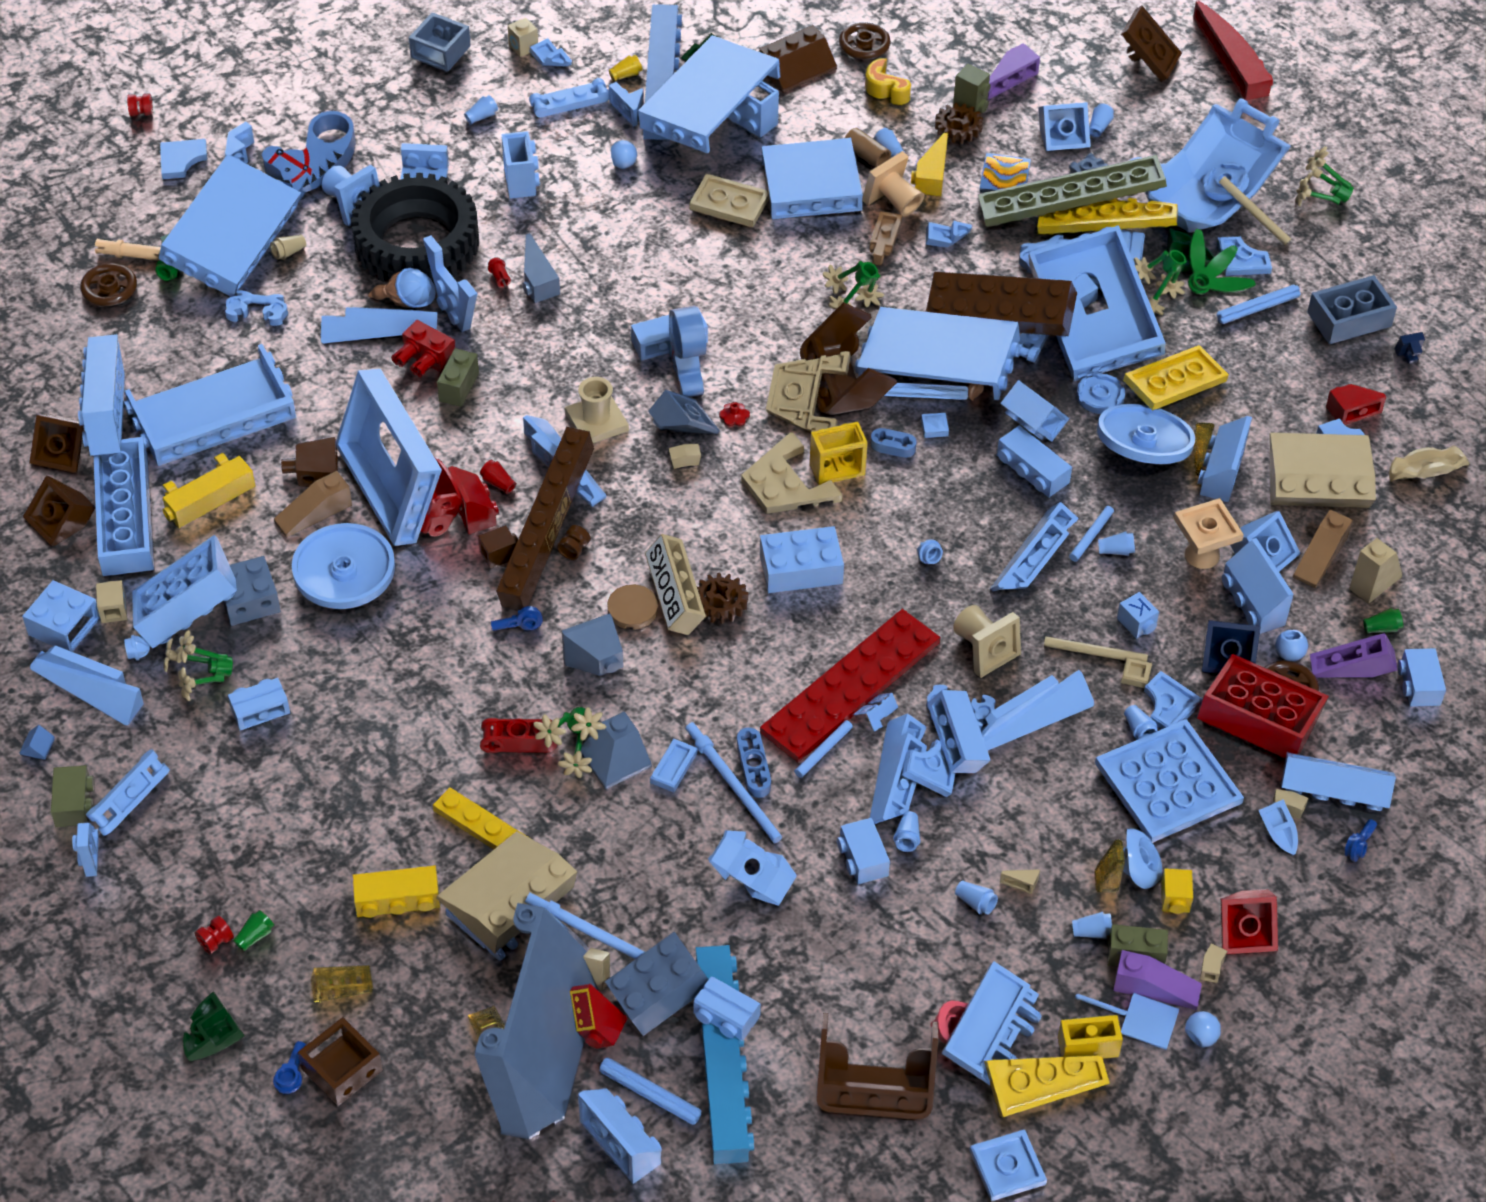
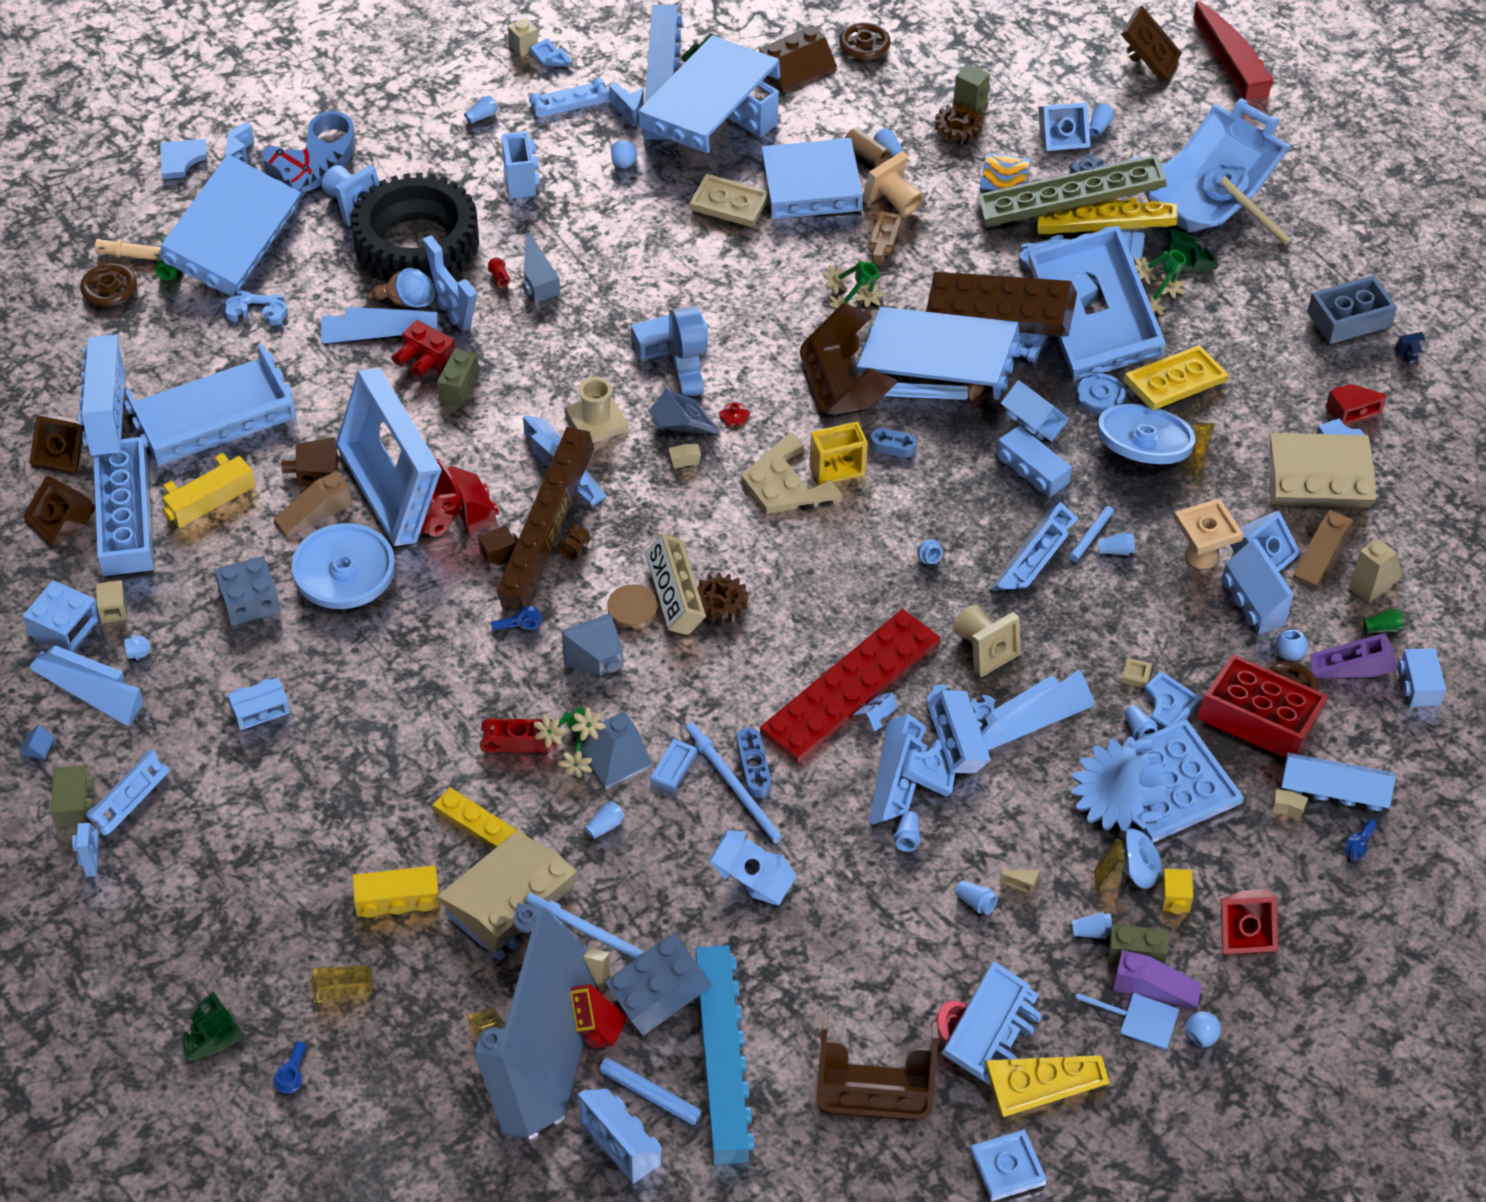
(143, 102): red wheel -> none
(182, 593): light blue slope -> none
(214, 934): red wheel -> none
(218, 664): plant -> none
(254, 930): green cone -> none
(286, 246): tan cone -> none
(342, 1065): reddish brown piece -> none
(425, 160): light blue bracket -> none
(439, 41): sand blue piece -> none
(496, 475): red cone -> none
(604, 820): none -> light blue cone
(626, 68): yellow cone -> none
(726, 1009): light blue brick -> none
(796, 390): tan wing -> none
(801, 559): light blue brick -> none
(823, 749): light blue bar -> none
(864, 851): light blue brick -> none
(884, 86): yellow animal -> none
(930, 168): yellow slope -> none
(934, 425): light blue tile -> none
(946, 236): light blue slope -> none
(1014, 68): medium lavender slope -> none
(1090, 1037): yellow brick -> none
(1093, 649): tan bar -> none
(1121, 784): none -> light blue piece
(1138, 615): light blue brick -> none
(1207, 275): green plant -> none
(1212, 963): tan piece -> none
(1224, 459): light blue slope -> none
(1225, 639): dark blue slope -> none
(1247, 260): light blue tile -> none
(1258, 304): light blue axle -> none
(1280, 826): light blue plate -> none
(1340, 189): plant -> none
(1427, 463): tan piece -> none

